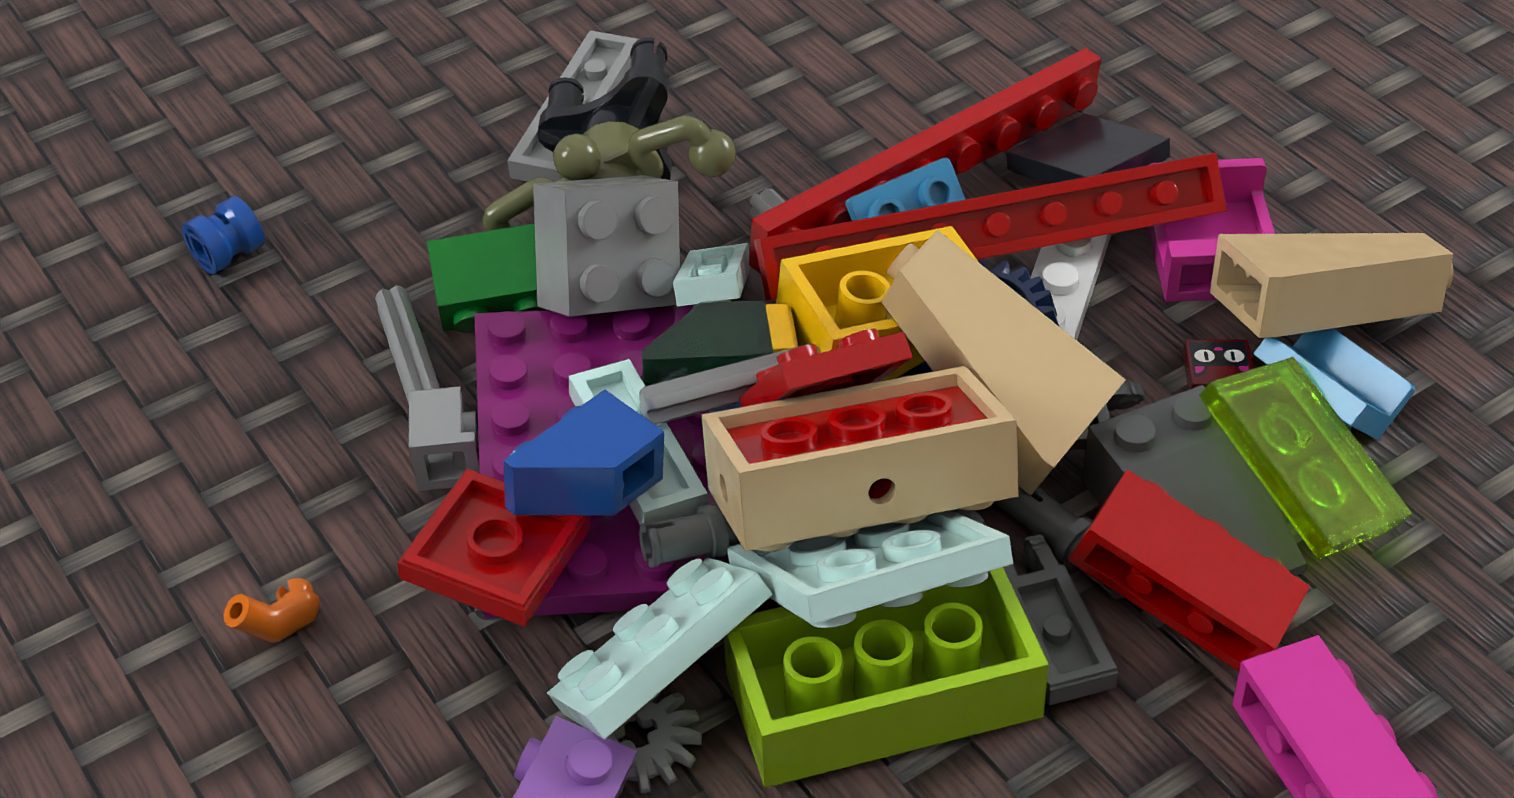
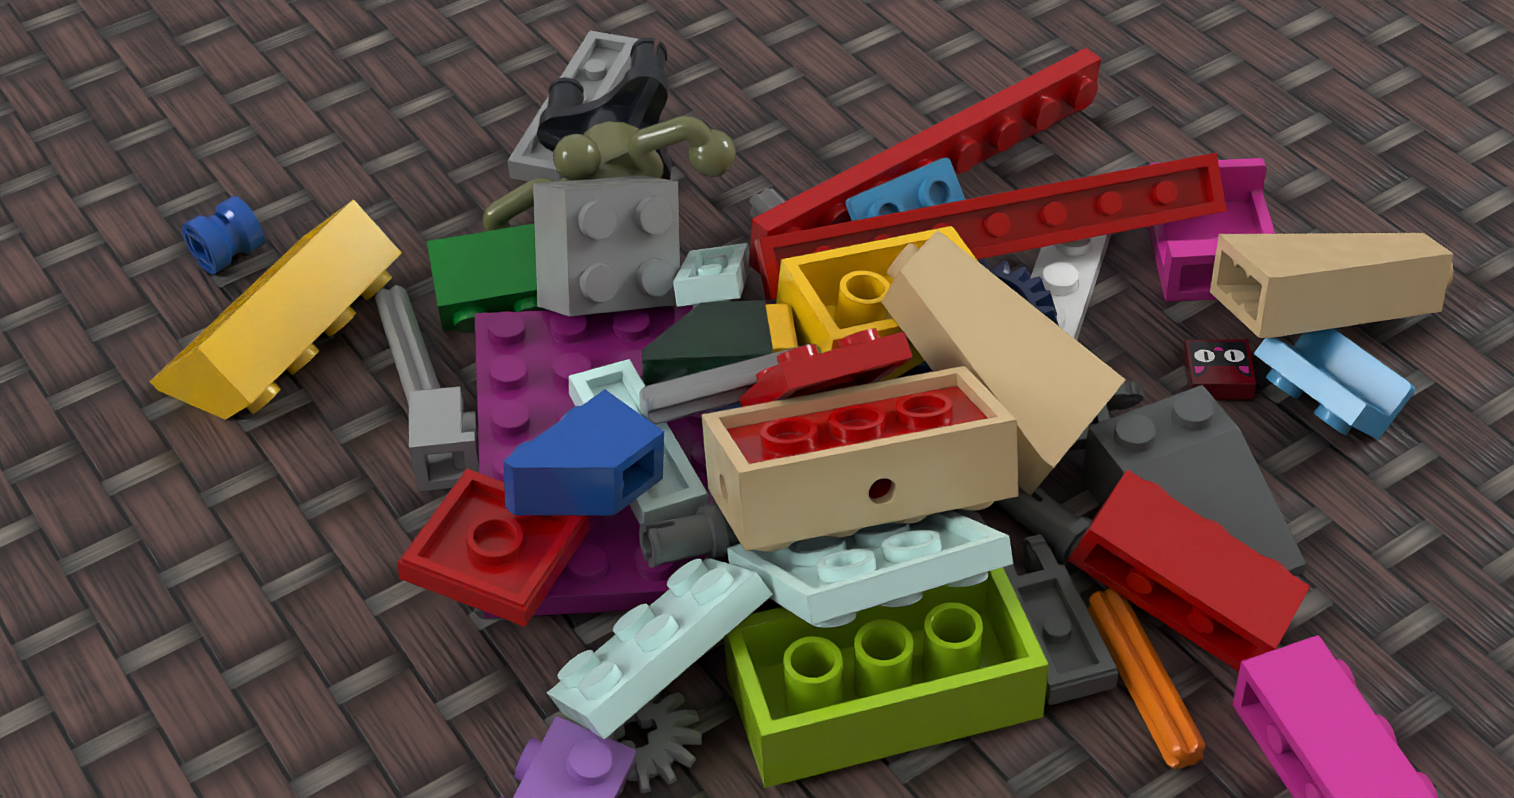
(275, 621): orange arm -> none
(282, 316): none -> yellow slope
(1086, 149): black tile -> none
(1147, 679): none -> orange axle
(1305, 456): clear neon green tile -> none

